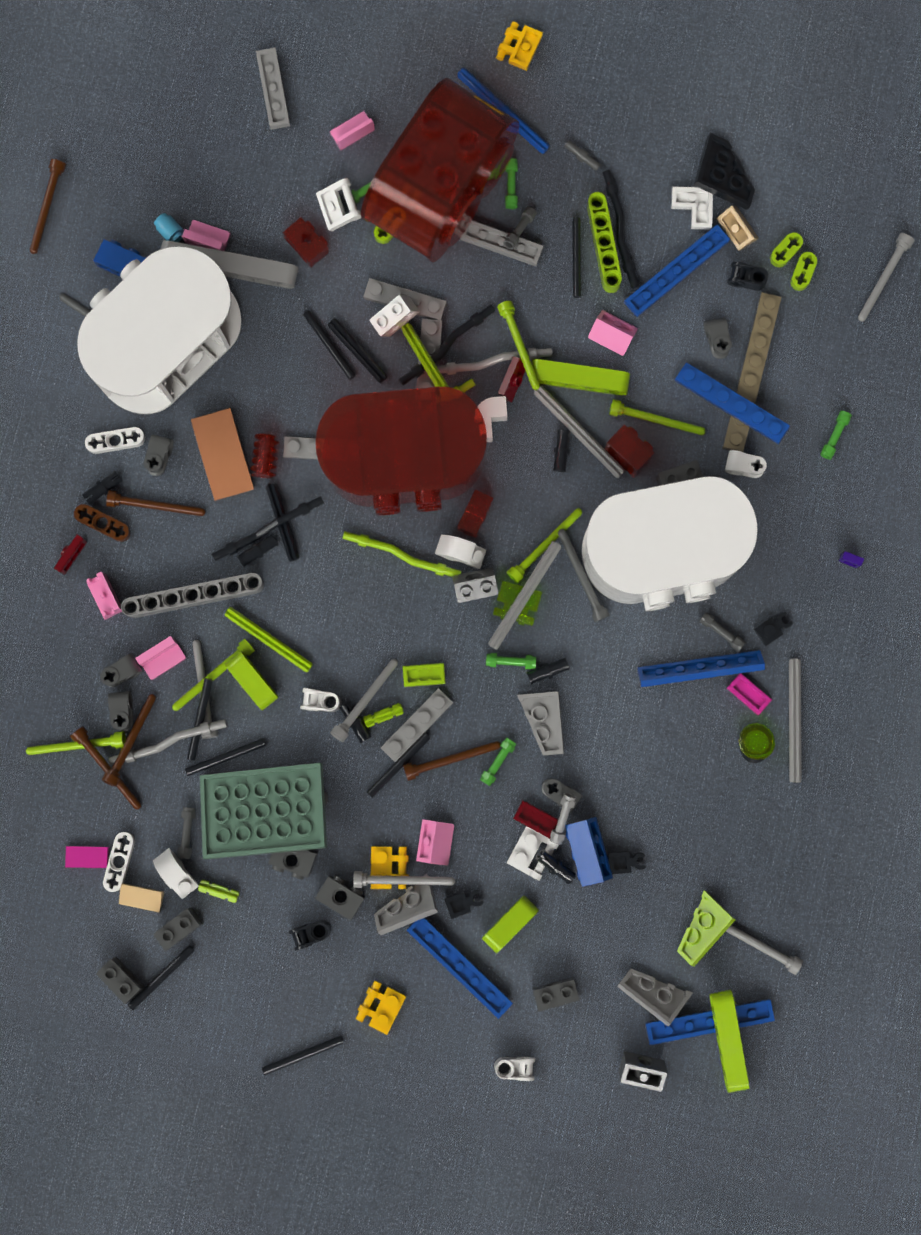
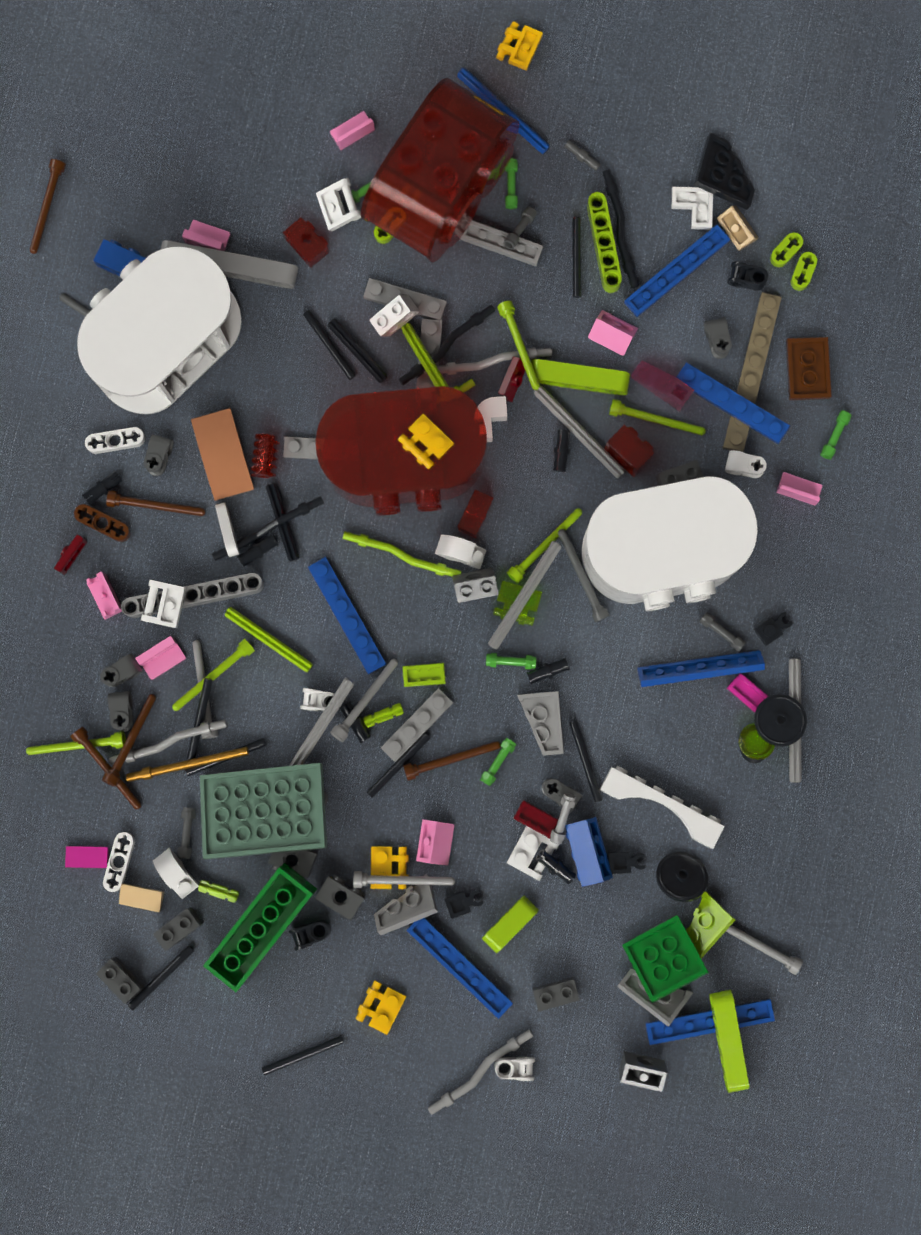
(148, 772): none -> pearl gold bar
(169, 228): medium azure brick -> none
(169, 606): none -> white plate
(227, 529): none -> white beam
(251, 680): lime beam -> none
(260, 927): none -> green brick
(273, 88): light grey plate -> none
(323, 722): none -> light grey axle
(347, 615): none -> blue plate
(430, 436): none -> yellow plate
(448, 1098): none -> light grey bar
(585, 761): none -> black bar
(662, 385): none -> clear pink slope
(665, 958): none -> green plate
(682, 876): none -> black shield
(700, 827): none -> white arch
(780, 720): none -> black shield
(799, 489): none -> bright pink panel
(808, 368): none -> reddish brown plate
(851, 559): dark purple tile -> none
(903, 243): light grey piece -> none

